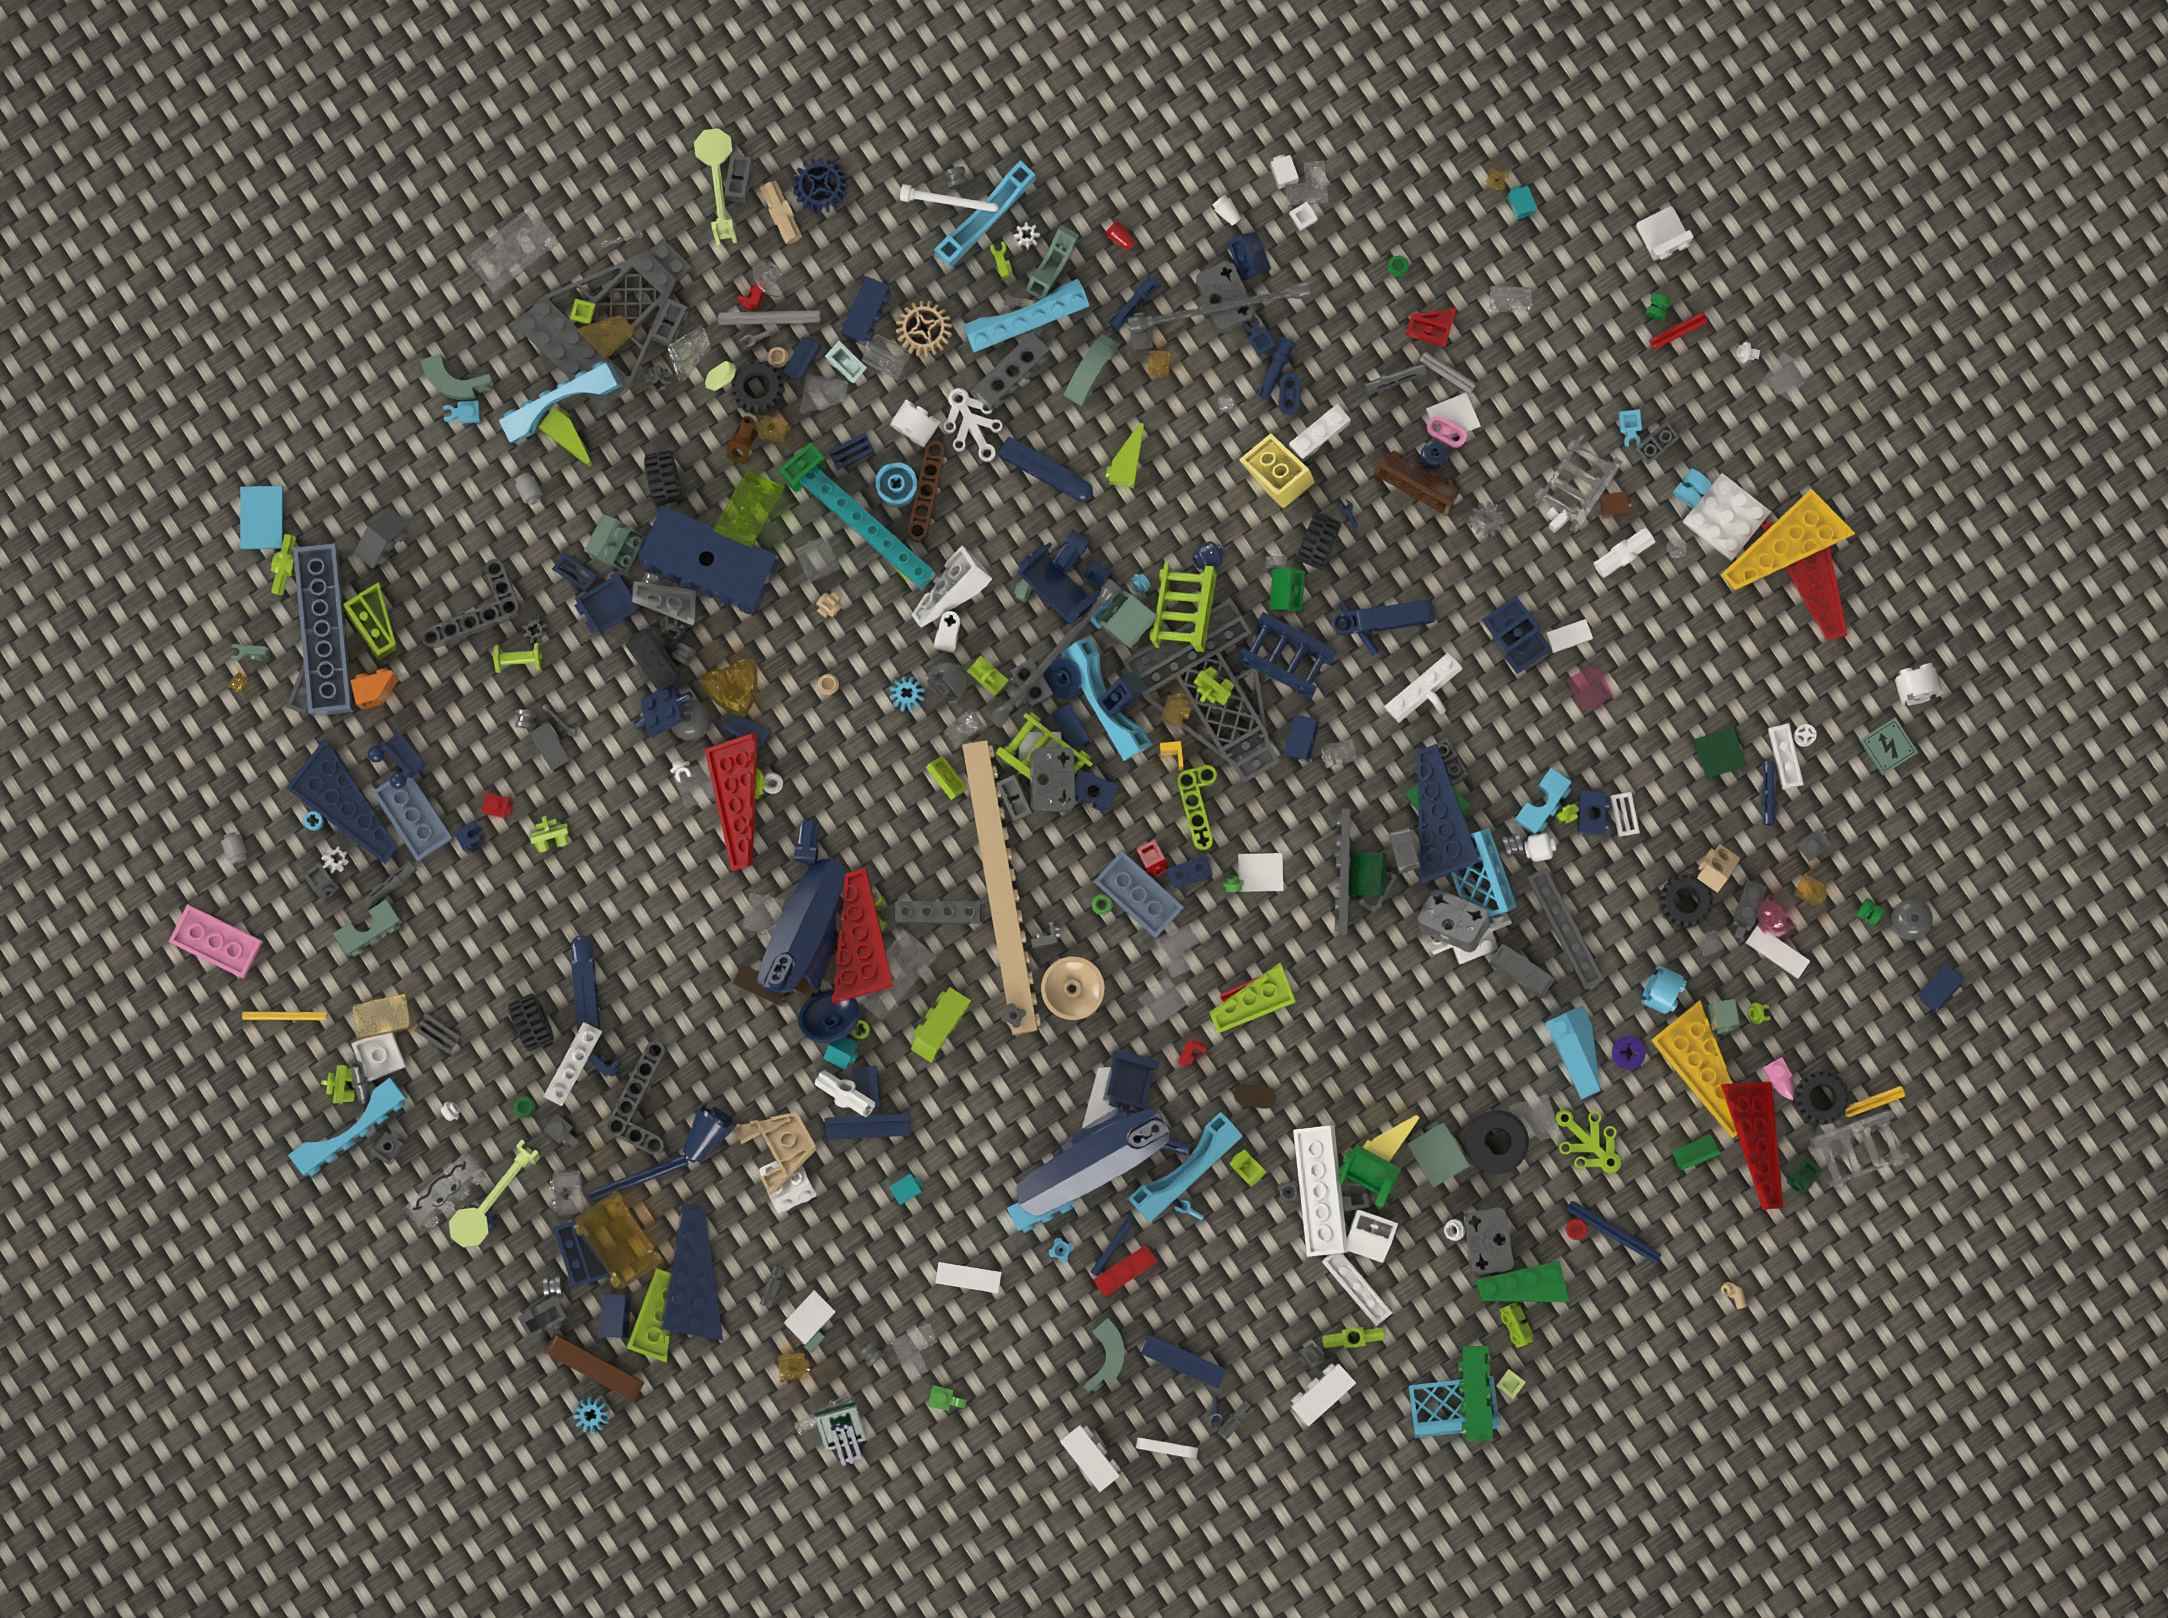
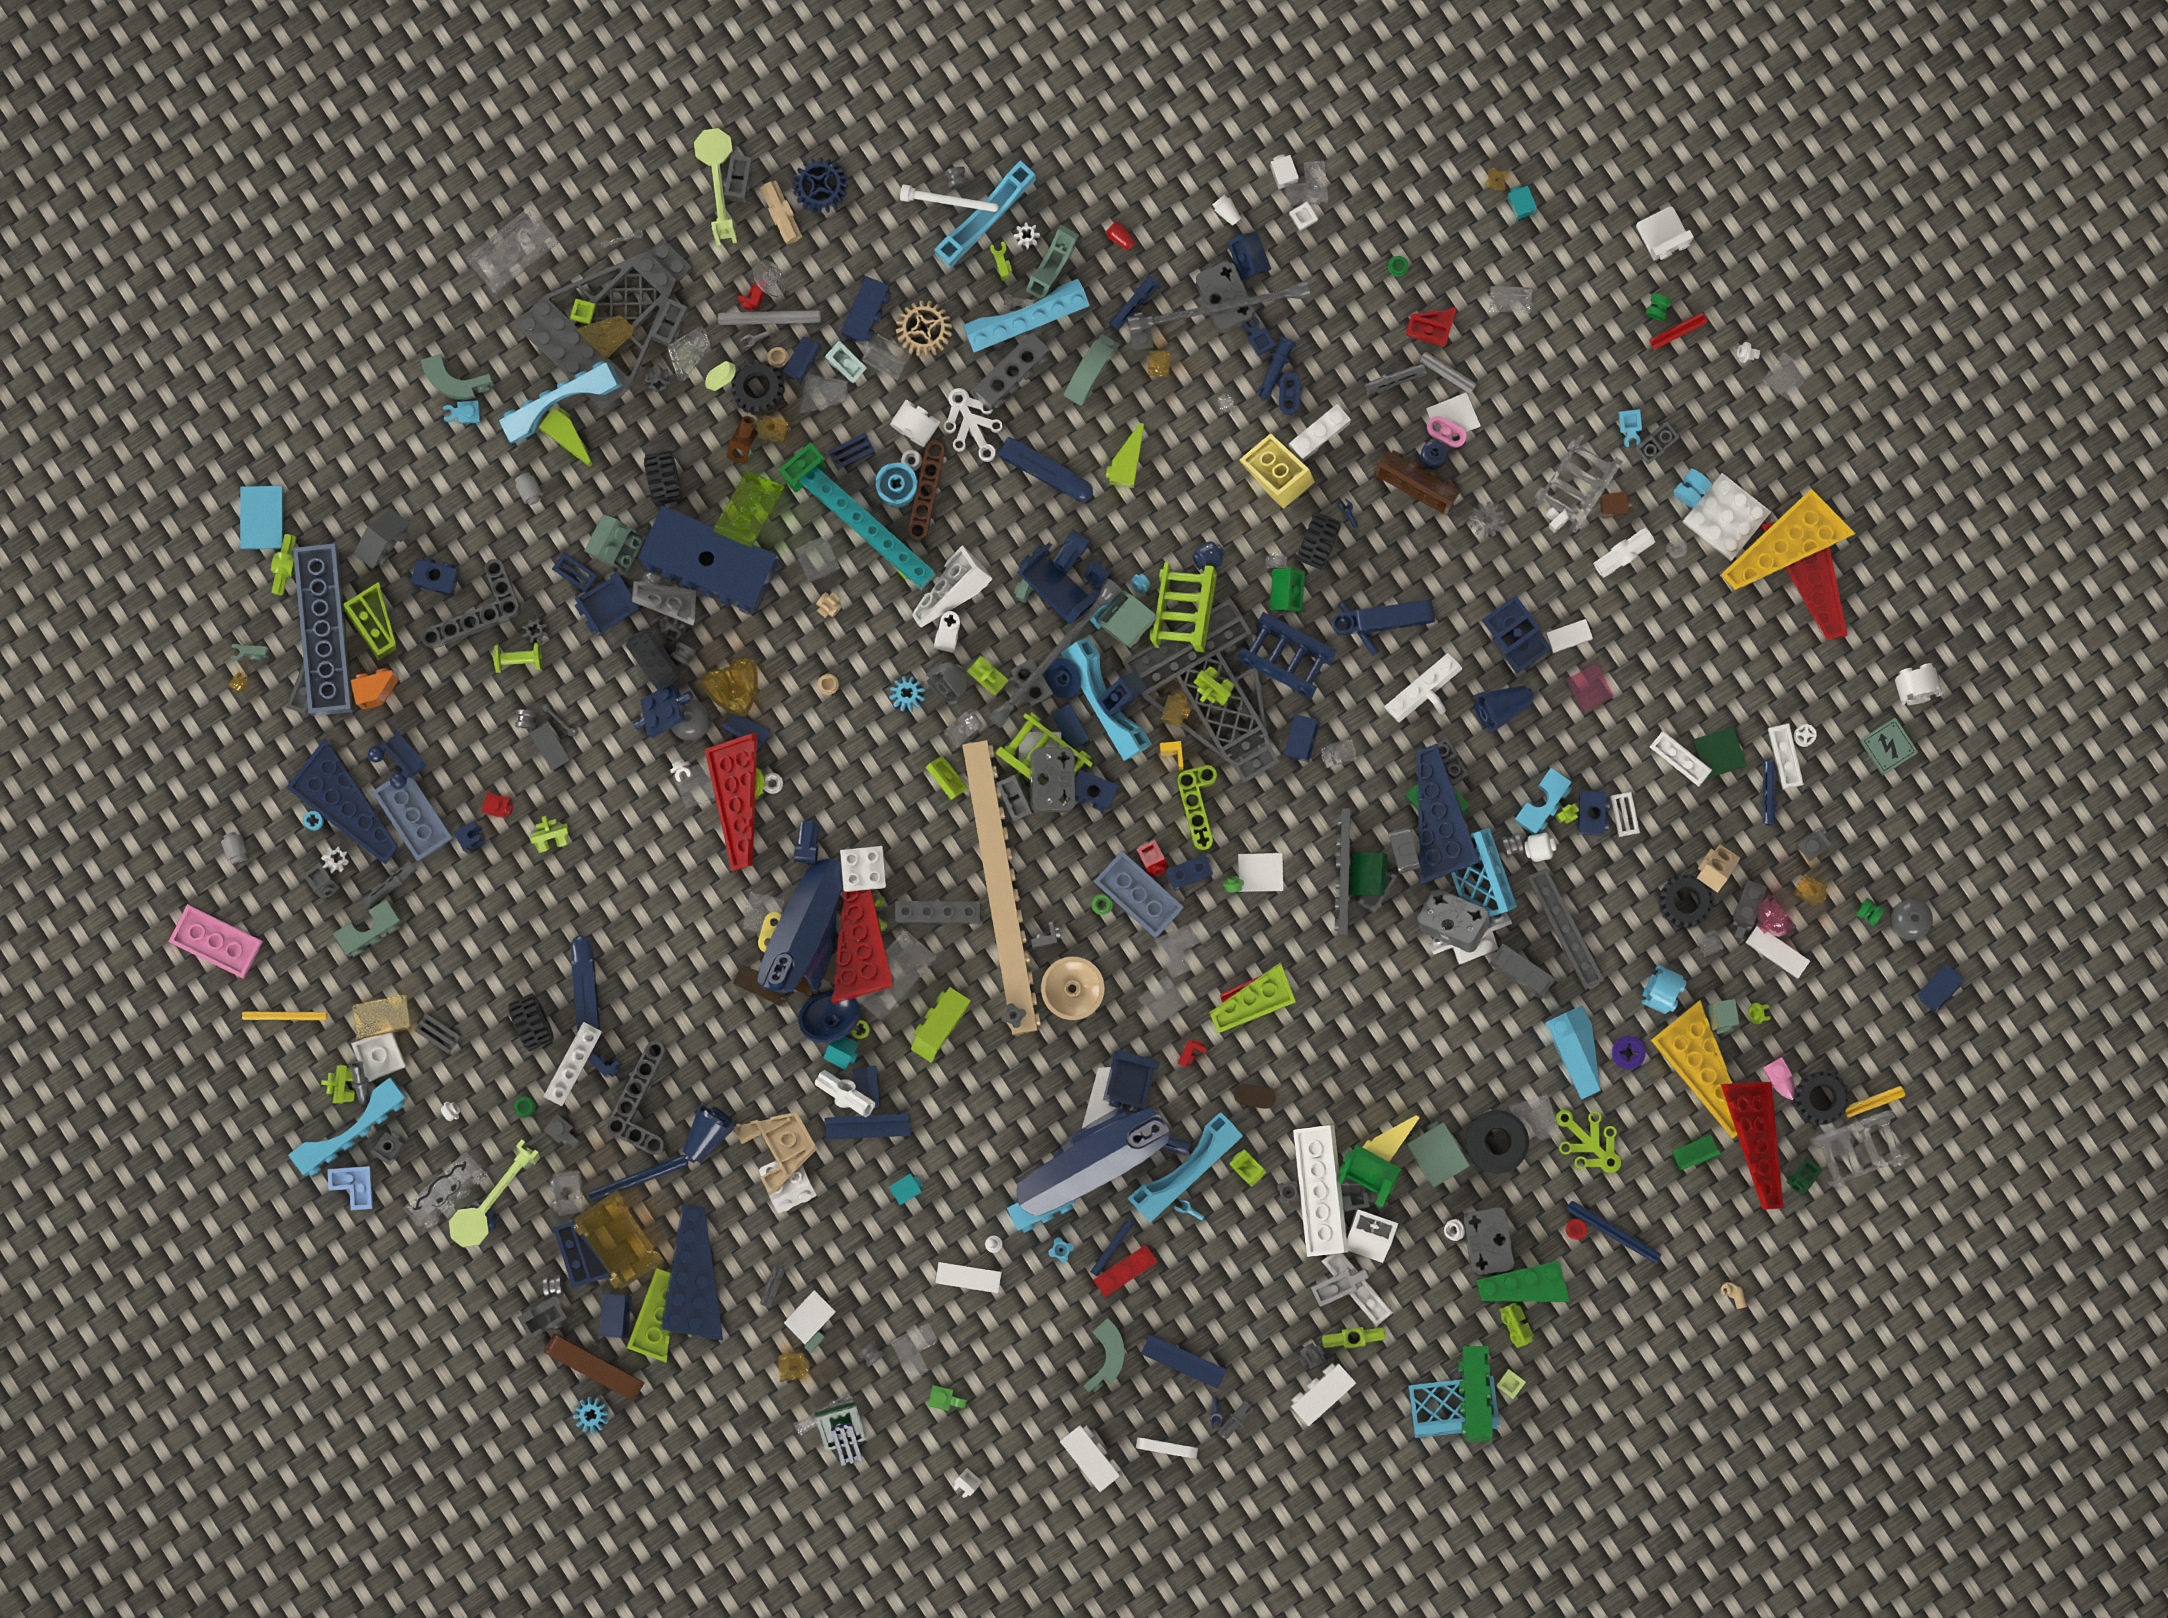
(358, 1181): none -> light blue plate
(445, 584): none -> dark blue brick
(767, 929): none -> light yellow plate
(863, 868): none -> white bracket
(912, 454): none -> white plate
(967, 1482): none -> white tile
(993, 1244): none -> white piece
(1339, 1285): none -> light grey hinge
(1500, 706): none -> dark blue cone
(1681, 758): none -> white tile

